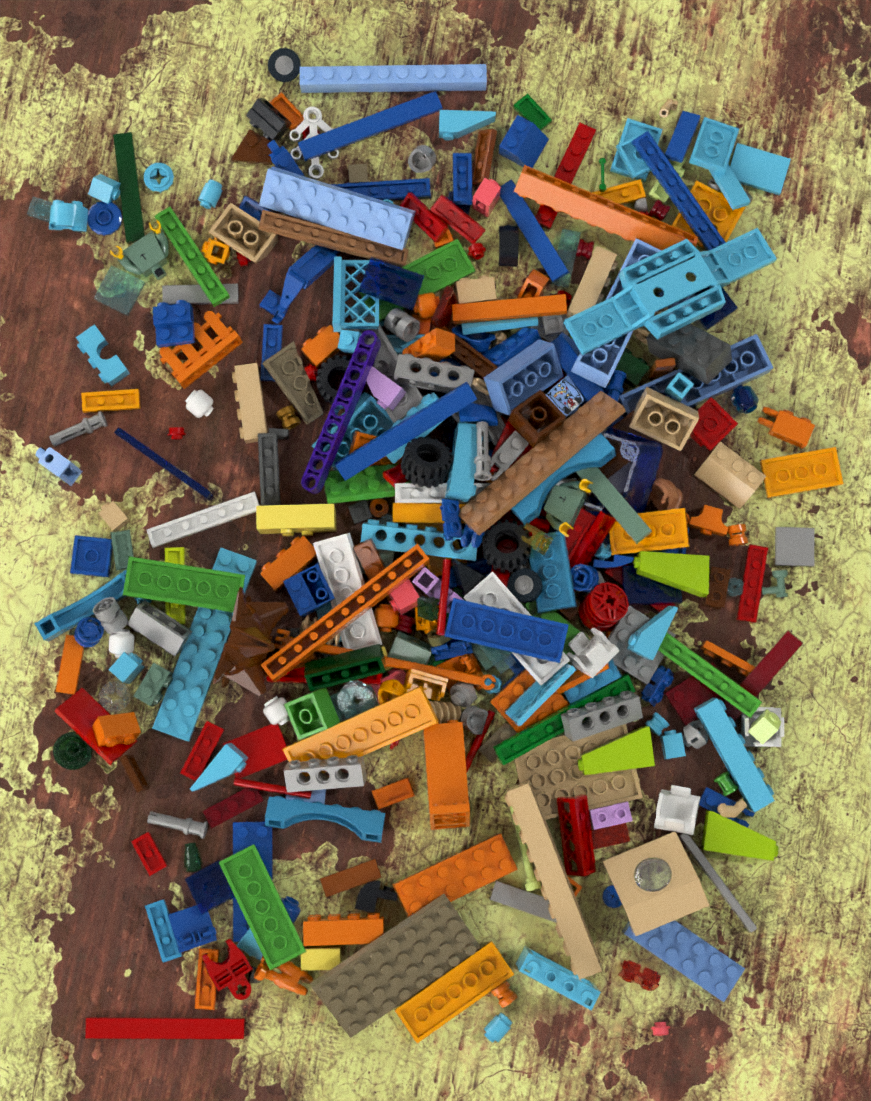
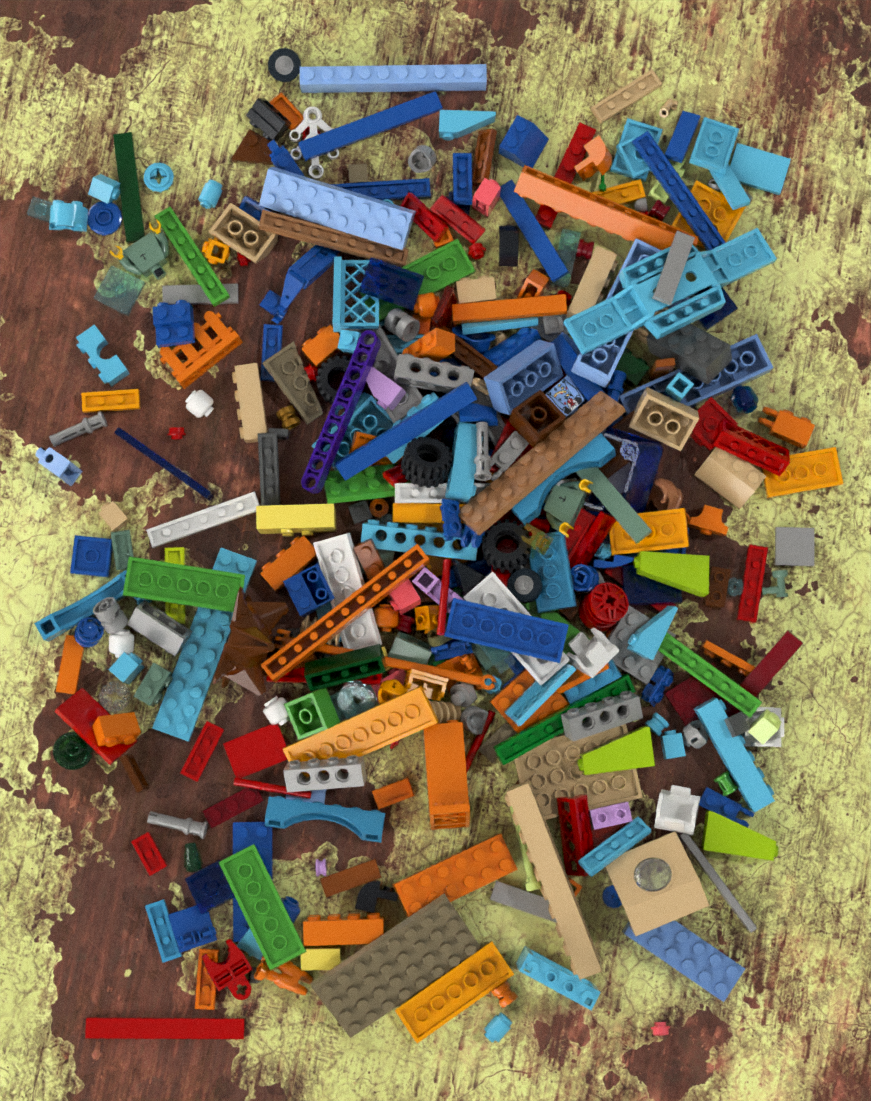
(226, 763): medium azure slope -> none
(321, 867): none -> lavender bush
(427, 608): clear green tile -> none
(532, 112): green tile -> none
(598, 160): none -> orange brick
(614, 846): none -> medium azure tile
(626, 96): none -> tan tile
(630, 973): clear red hinge -> none
(673, 268): none -> light grey tile
(731, 811): tan arm -> none
(736, 724): none -> dark grey tile
(739, 539): orange wheel -> none
(751, 448): none -> red fence

